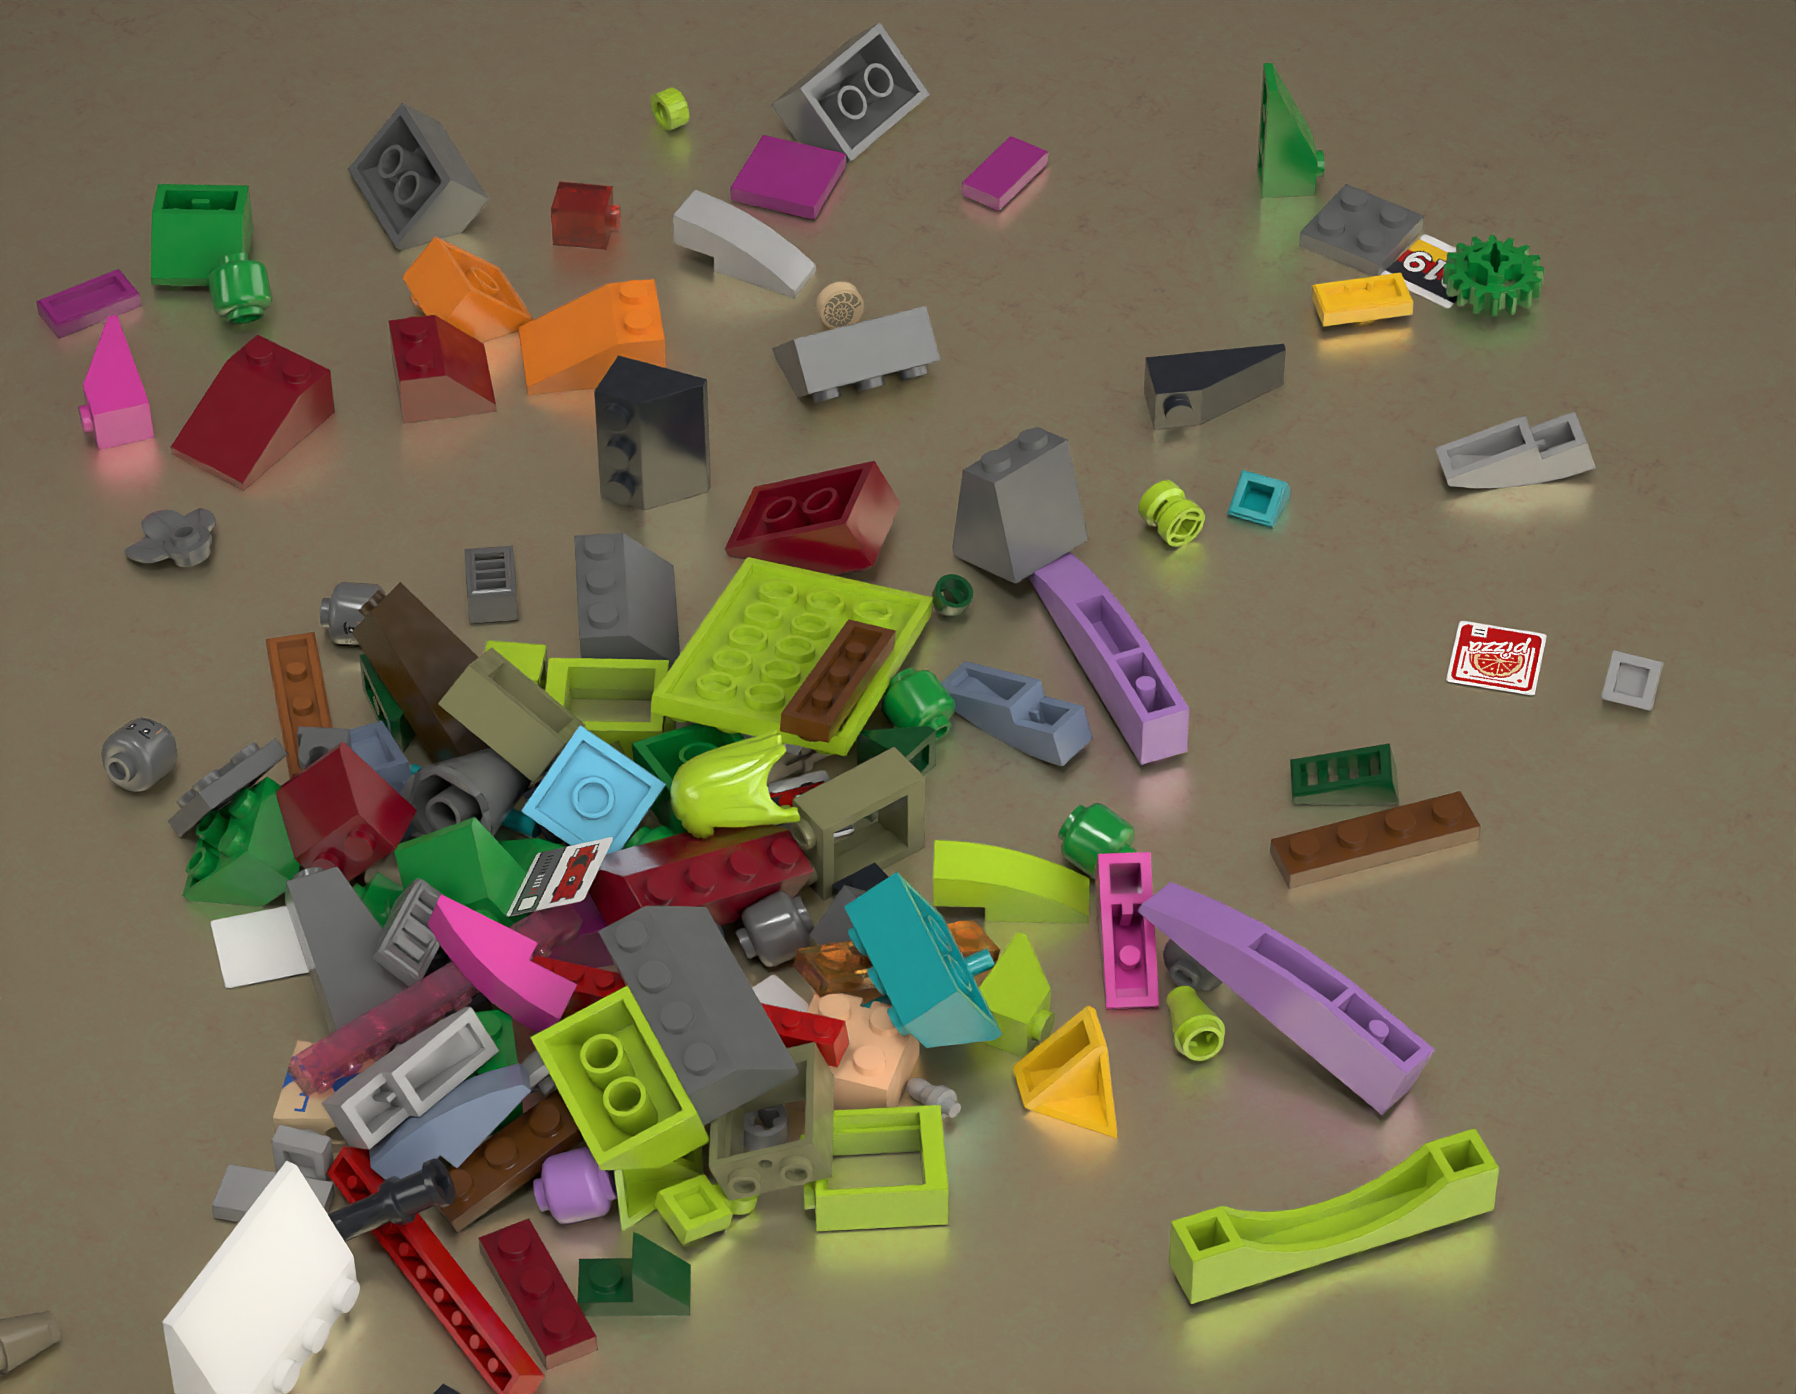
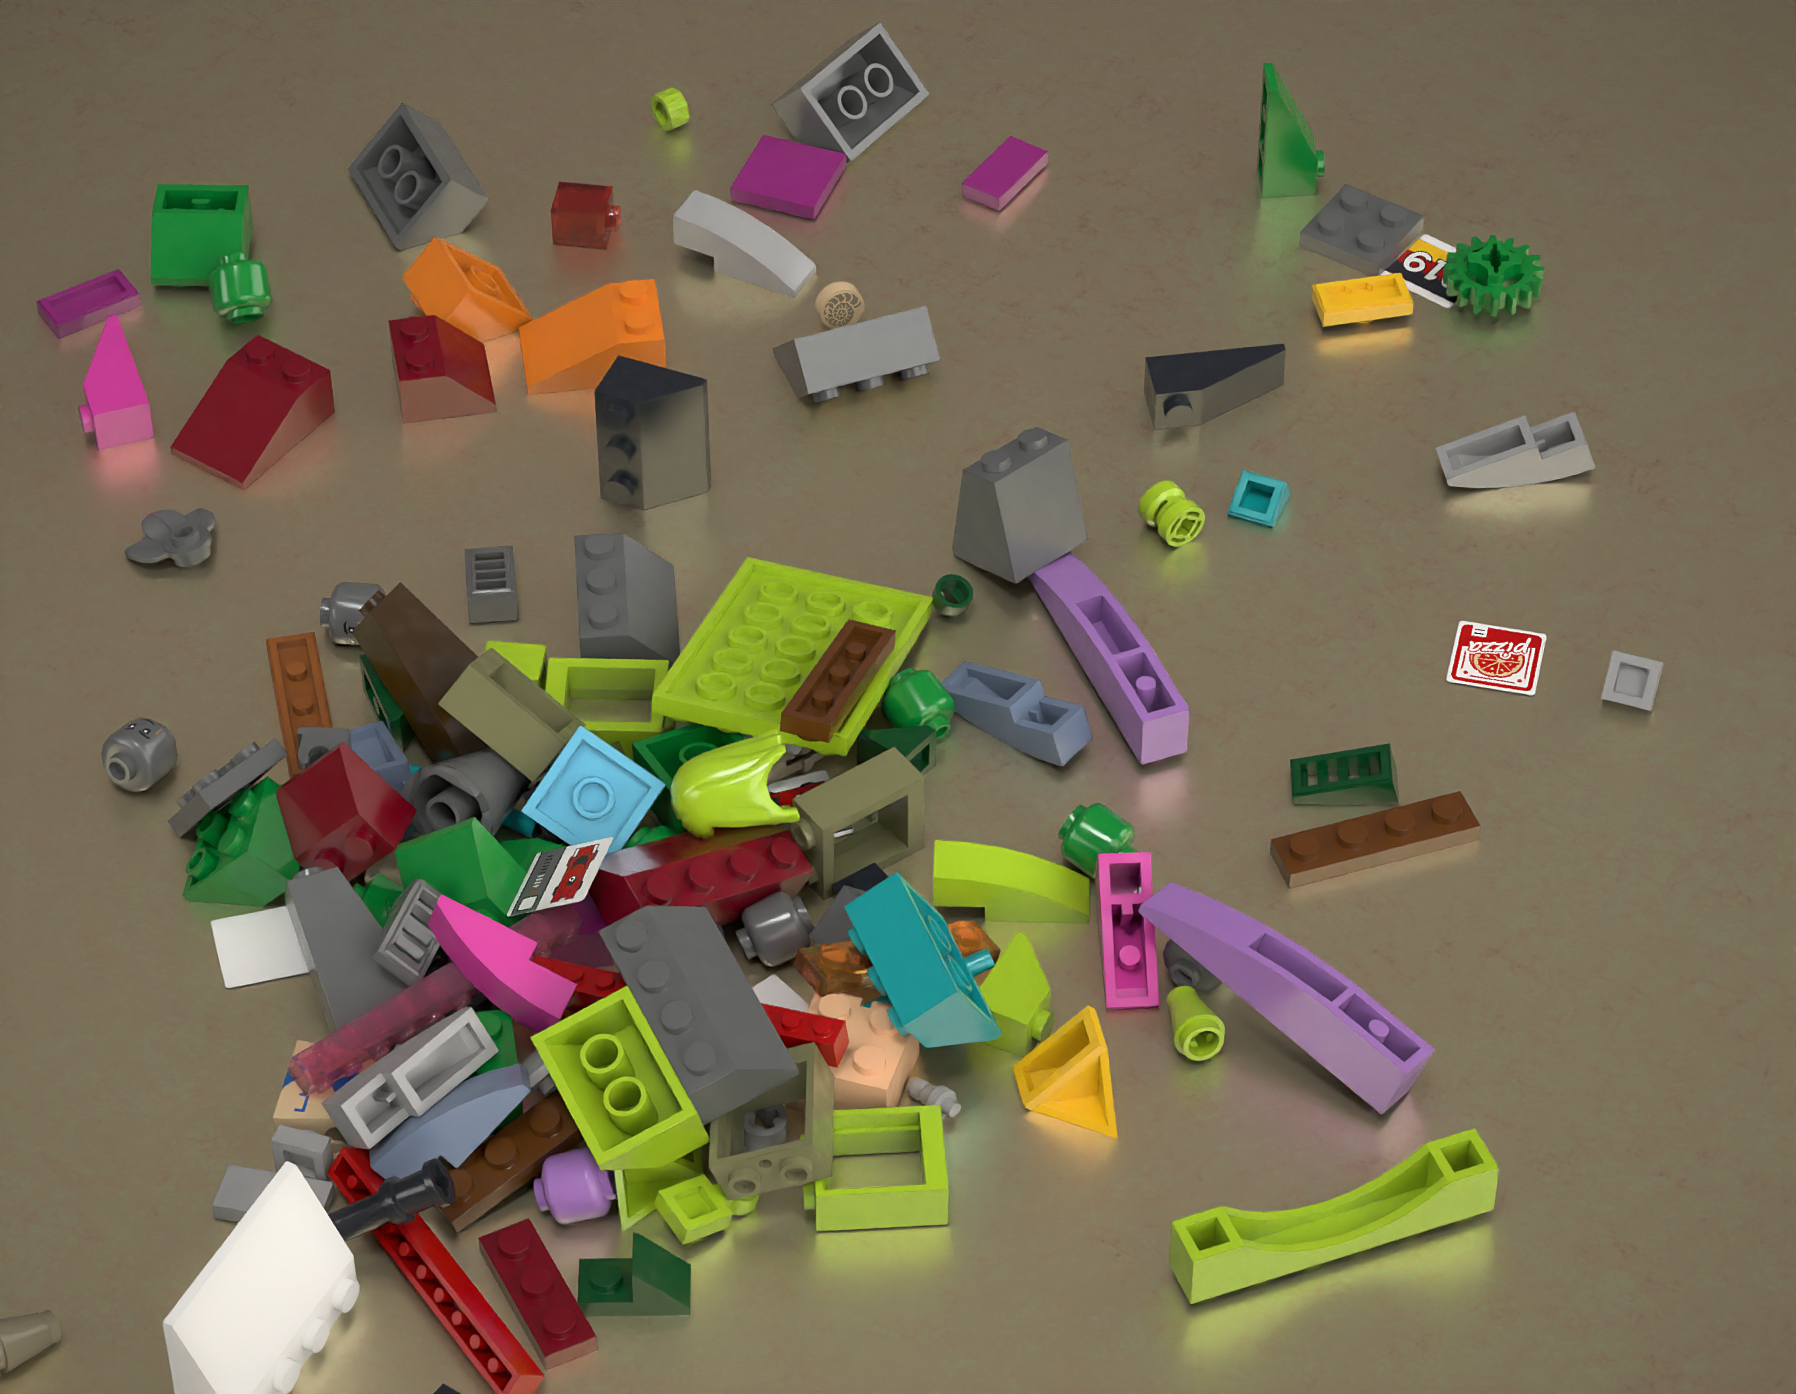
(818, 520): dark red slope -> none

